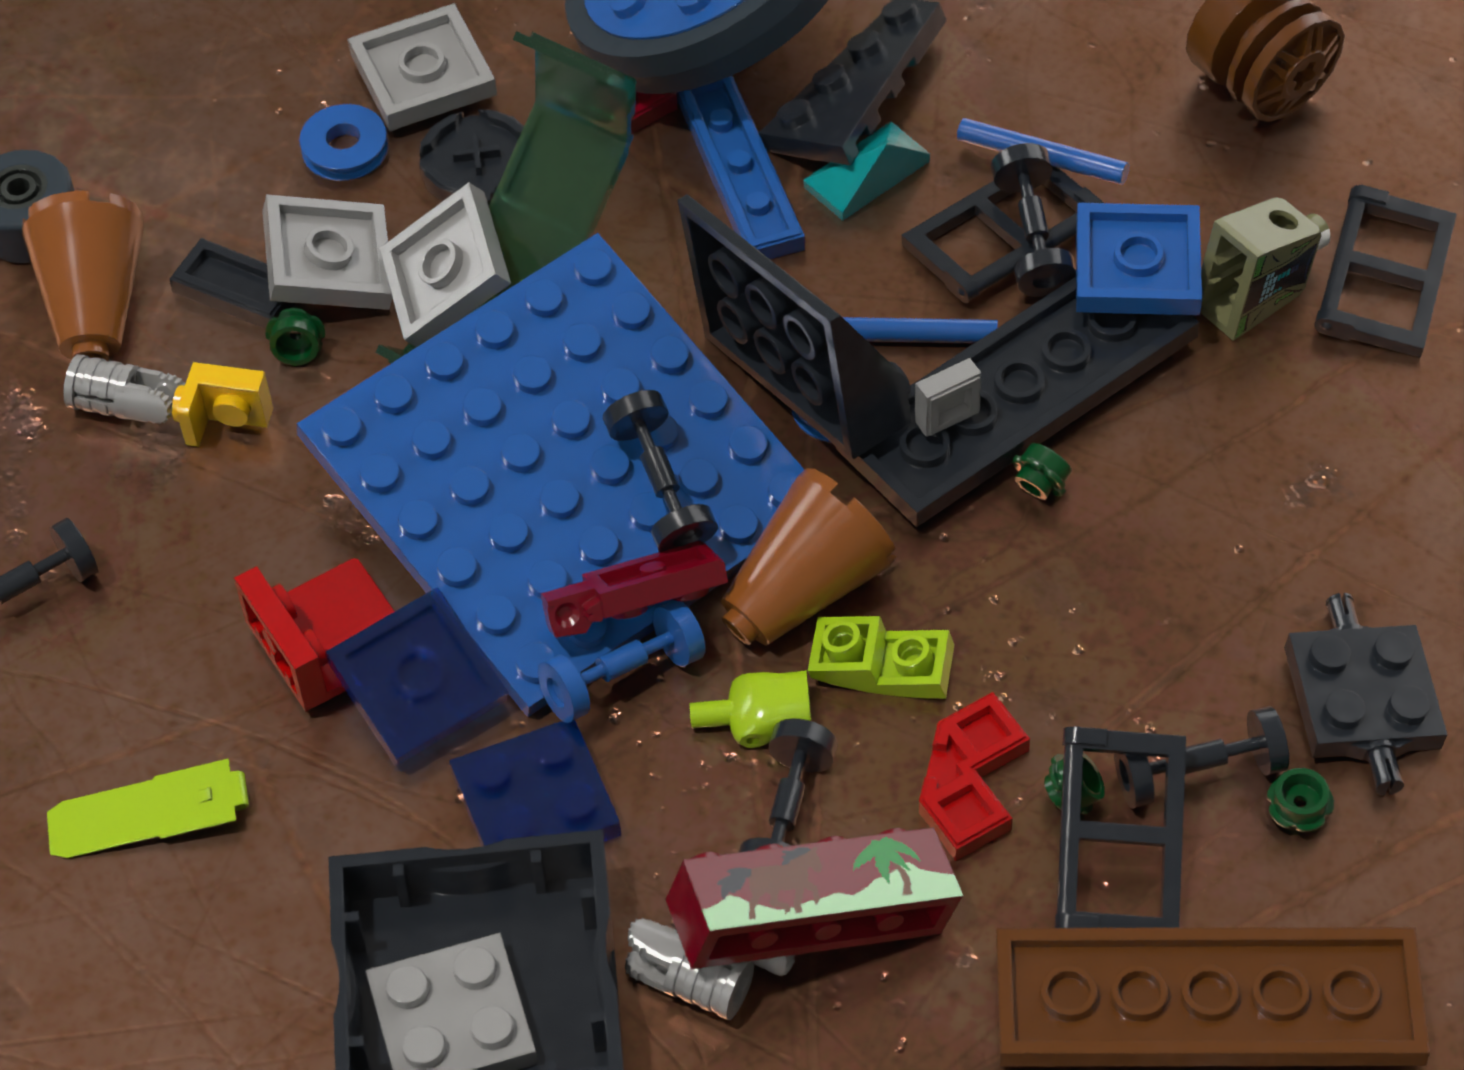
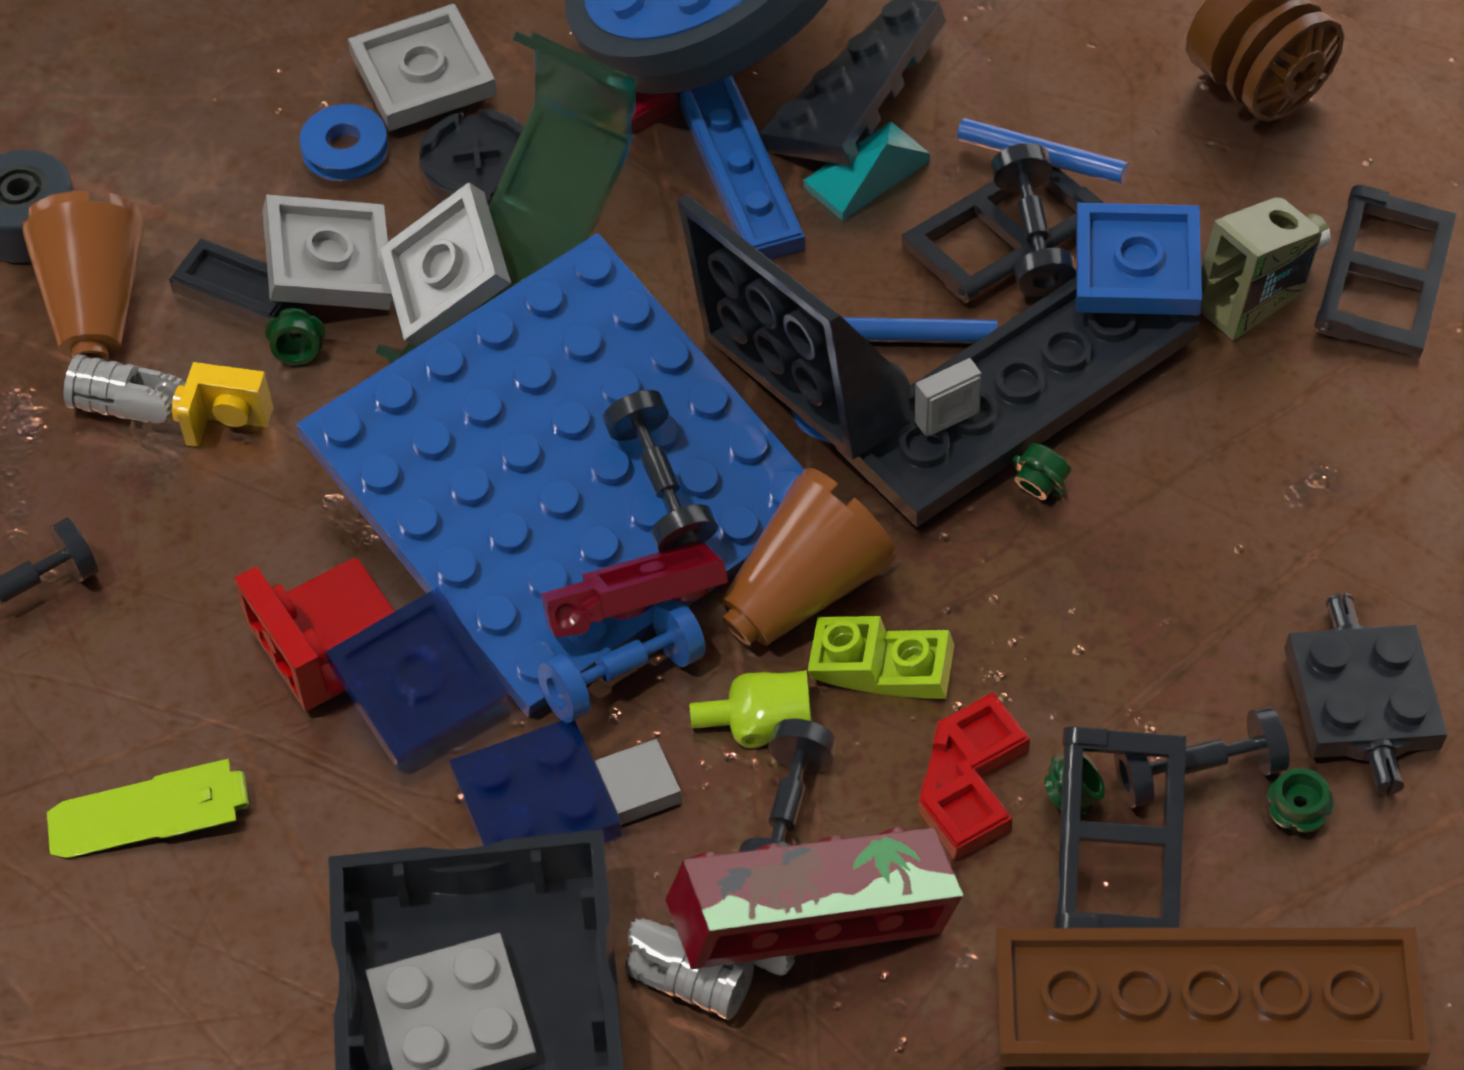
(639, 781): none -> light grey tile

